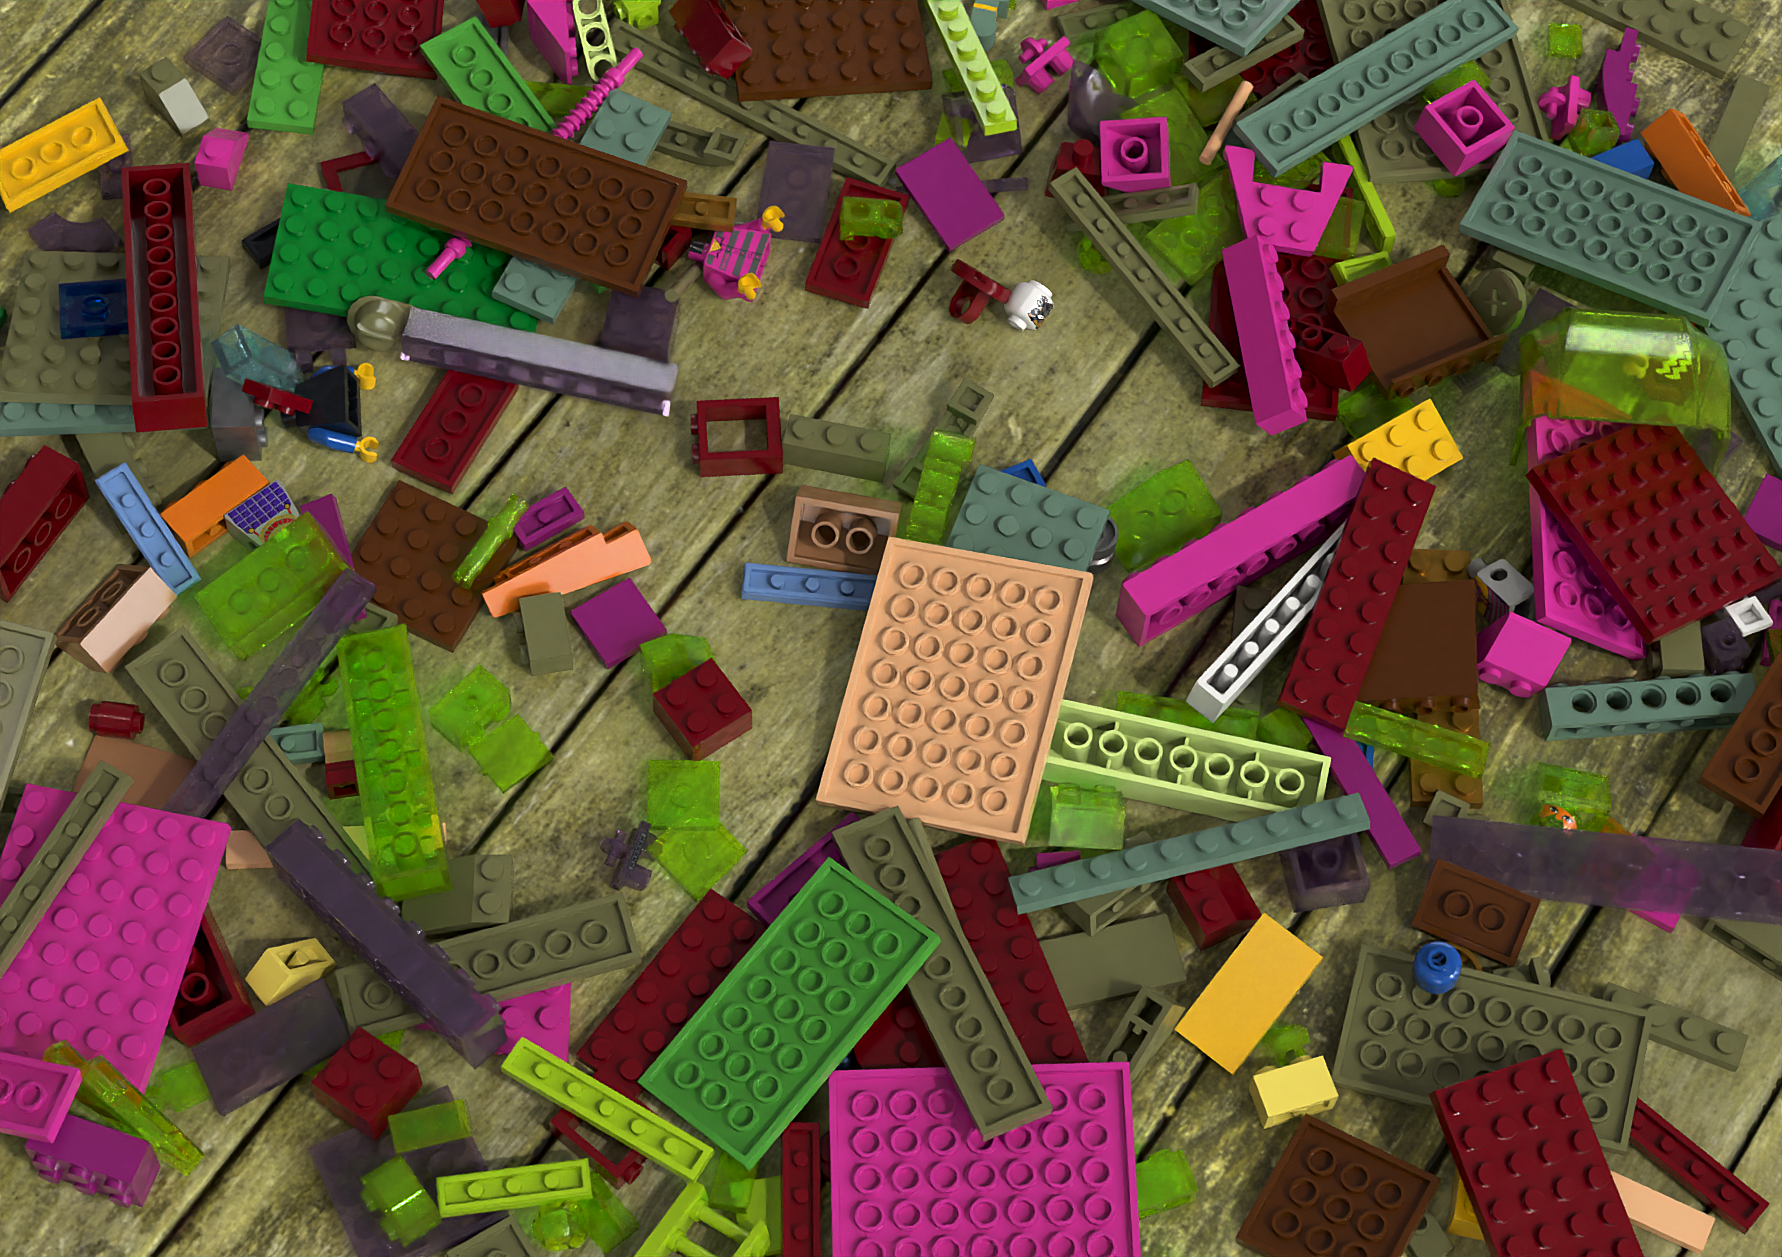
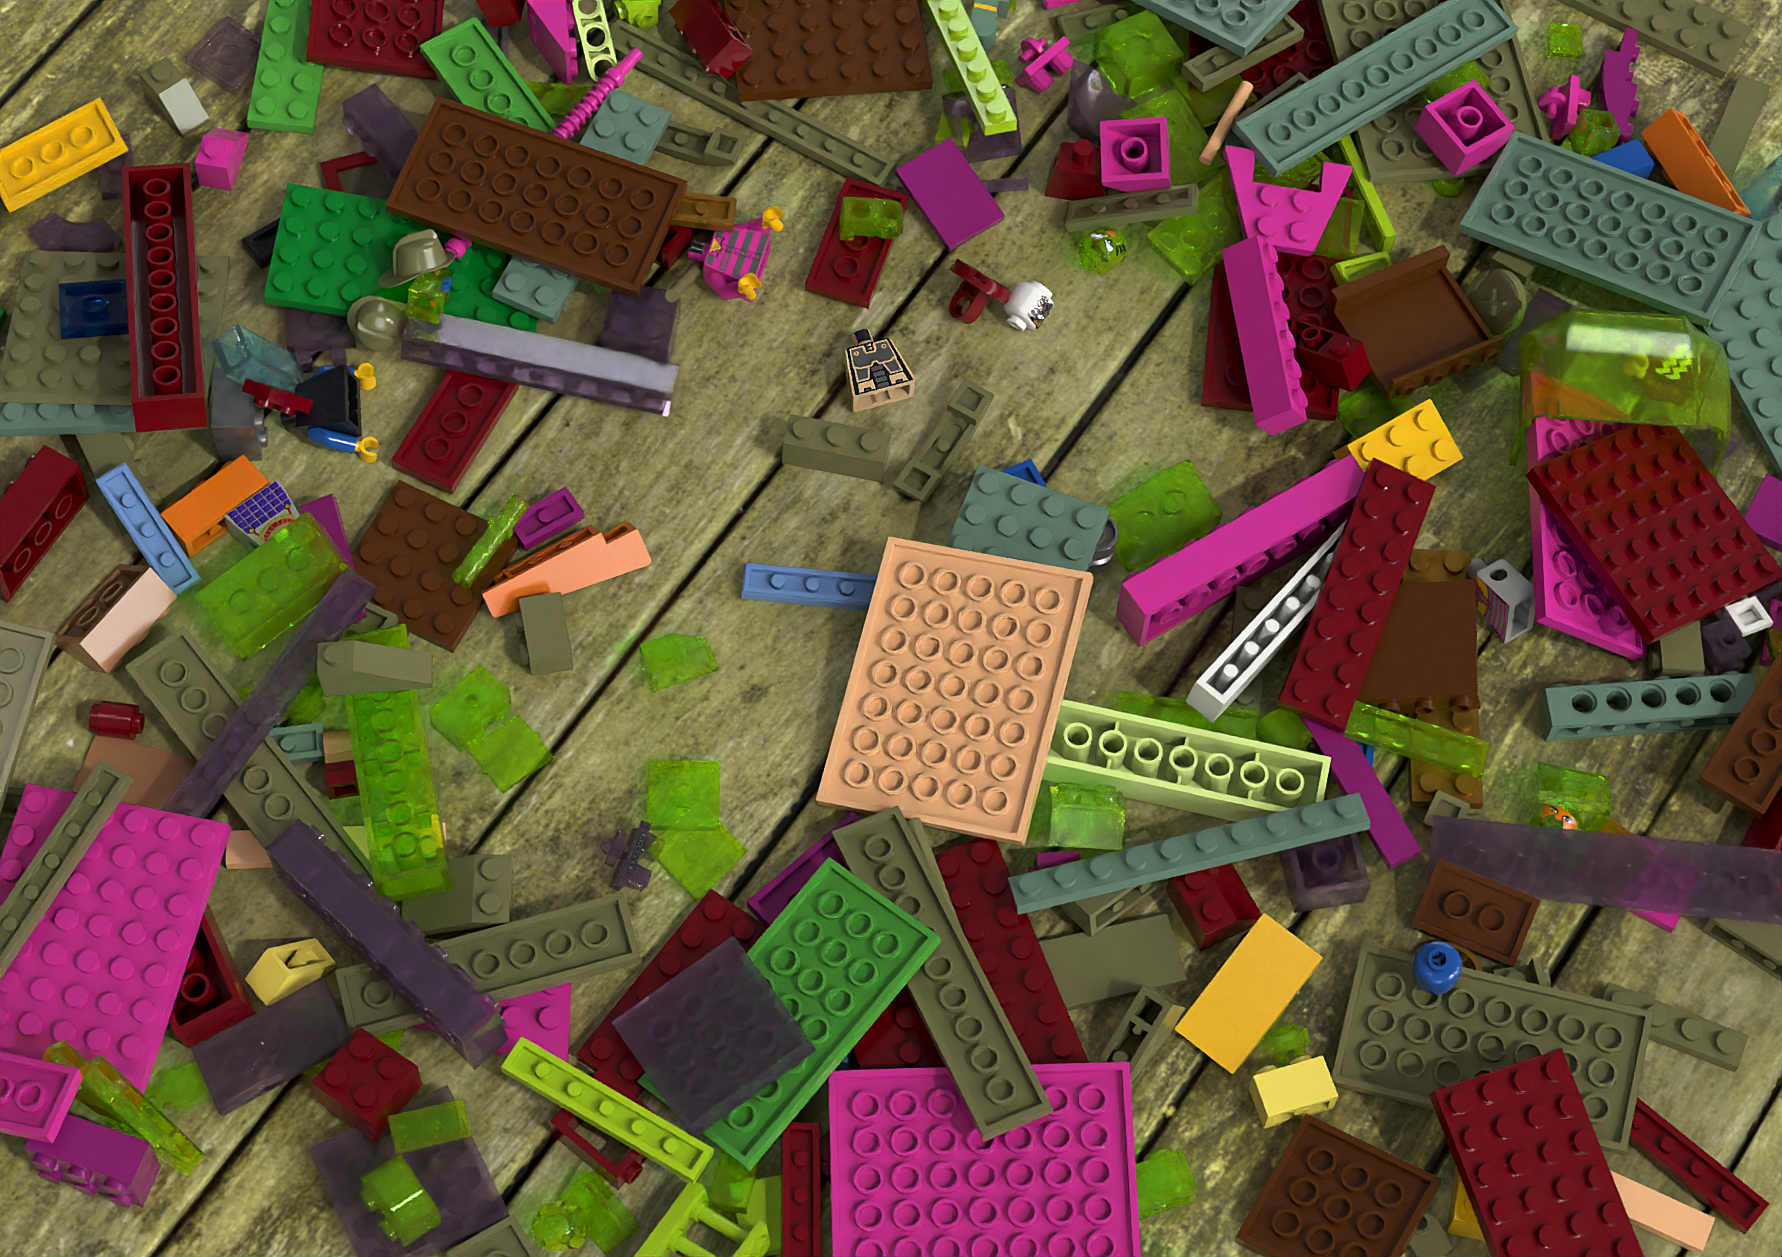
(371, 668): none -> olive slope
(414, 256): none -> olive piece
(429, 295): none -> clear neon green leg
(513, 1187): lime tile -> none
(617, 623): magenta tile -> none
(702, 711): dark red brick -> none
(713, 1036): none -> clear purple plate
(738, 462): dark red window -> none
(799, 184): tile -> none
(841, 530): medium nougat slope -> none
(875, 372): none -> torso
(938, 483): clear neon green beam -> none
(1144, 277): olive plate -> none
(1519, 654): dark pink slope -> none

